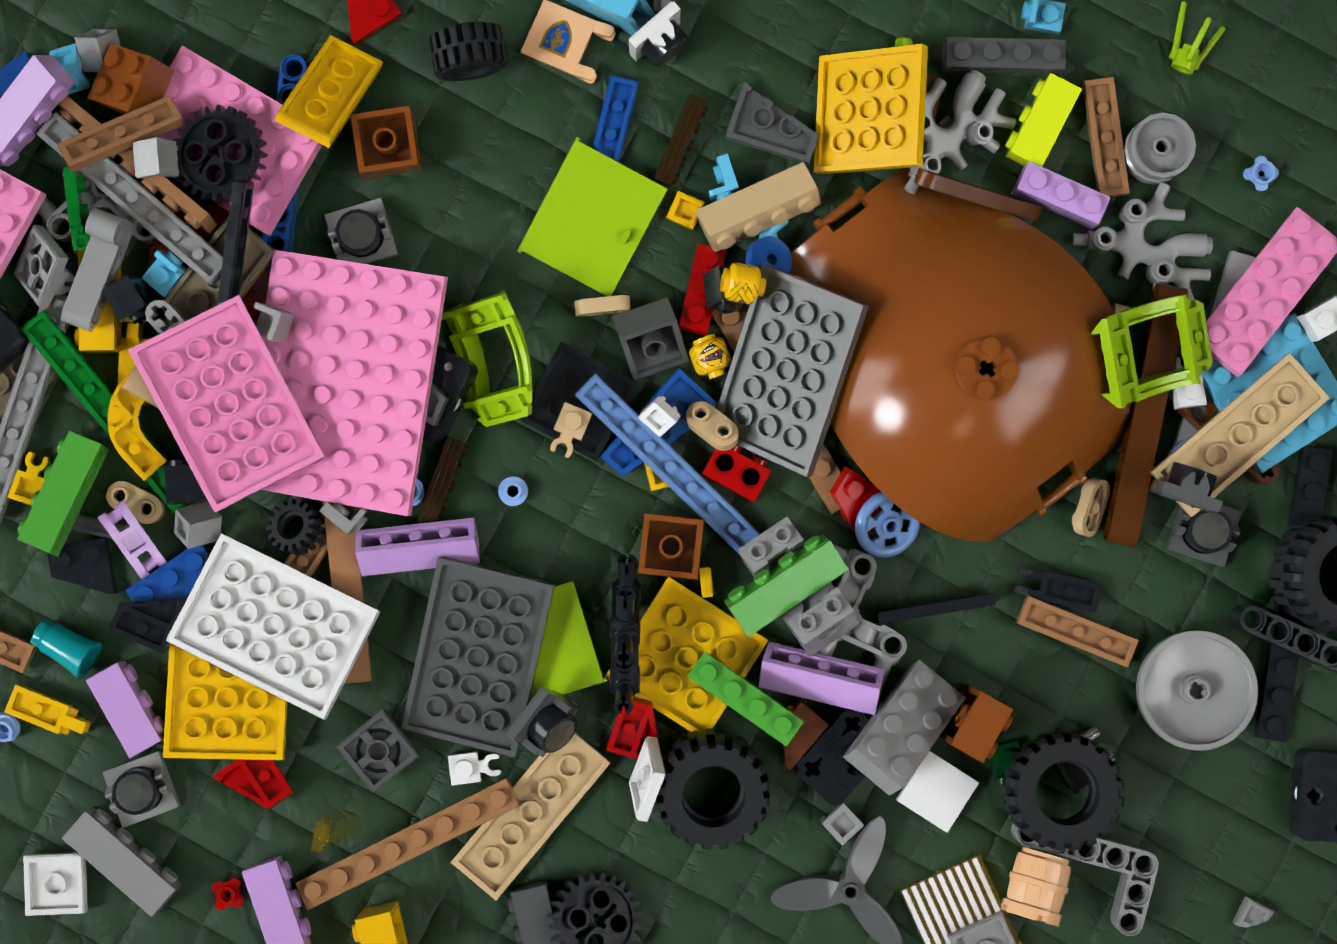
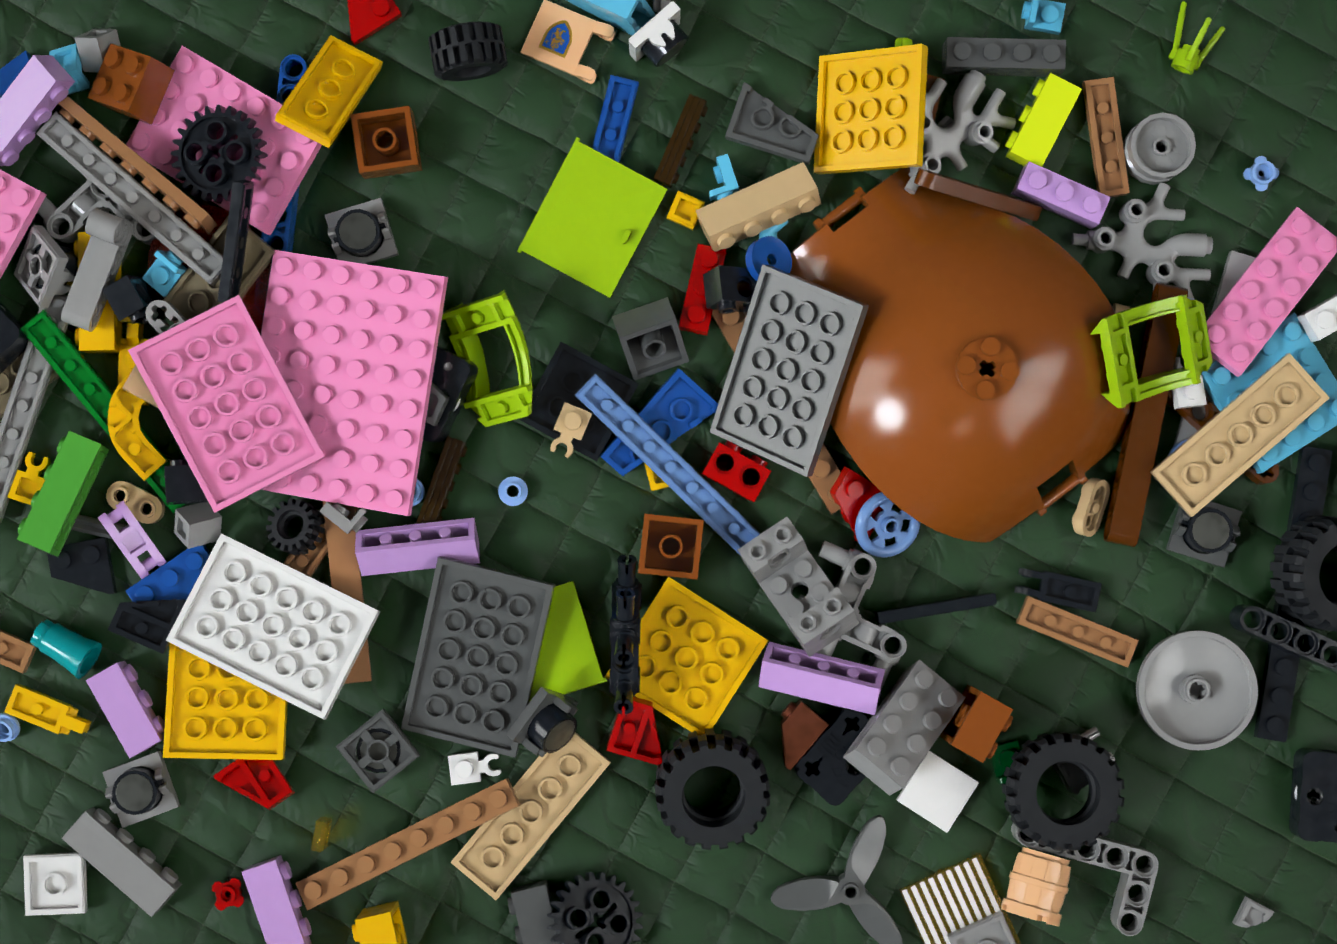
(77, 211): green hinge -> none
(120, 133): medium nougat plate -> none
(155, 158): light grey panel -> none
(273, 322): light grey panel -> none
(602, 305): tan beam -> none
(647, 778): white tile -> none
(659, 416): white tile -> none
(706, 582): yellow tile -> none
(710, 356): yellow head -> none
(711, 424): tan plate -> none
(742, 283): yellow head -> none
(746, 698): bright green brick -> none
(785, 584): bright green brick -> none
(842, 823): light grey panel -> none
(1189, 487): dark grey piece -> none

